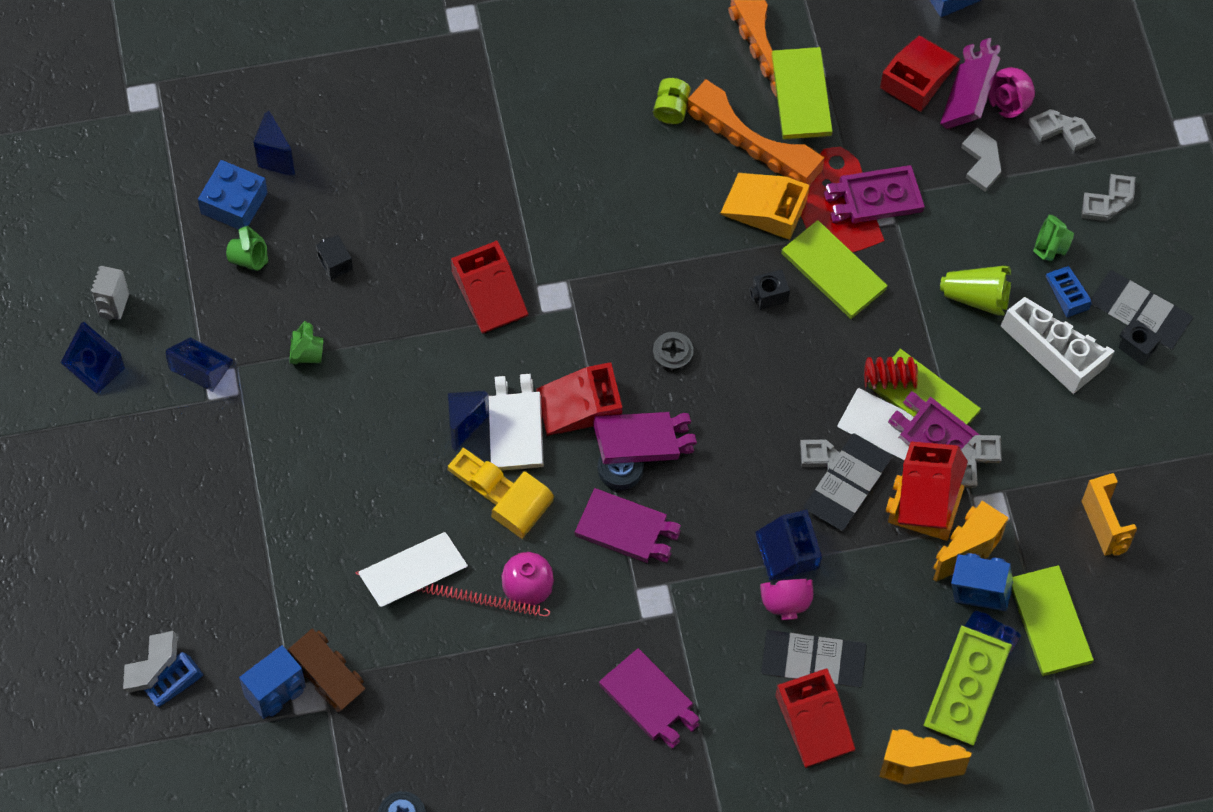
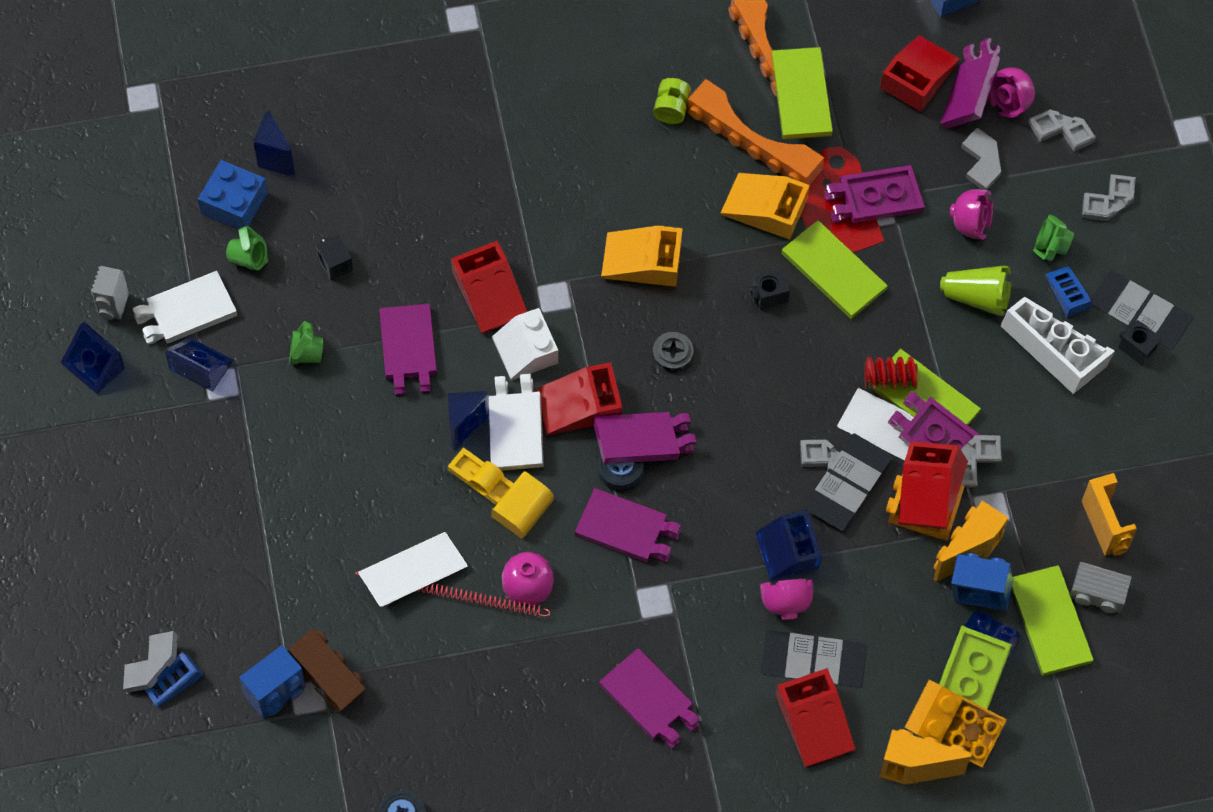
(186, 309): none -> white tile
(408, 345): none -> magenta tile
(526, 344): none -> white slope
(643, 255): none -> light orange slope
(955, 721): none -> light orange slope
(972, 213): none -> dark pink cylinder
(1100, 588): none -> light grey brick

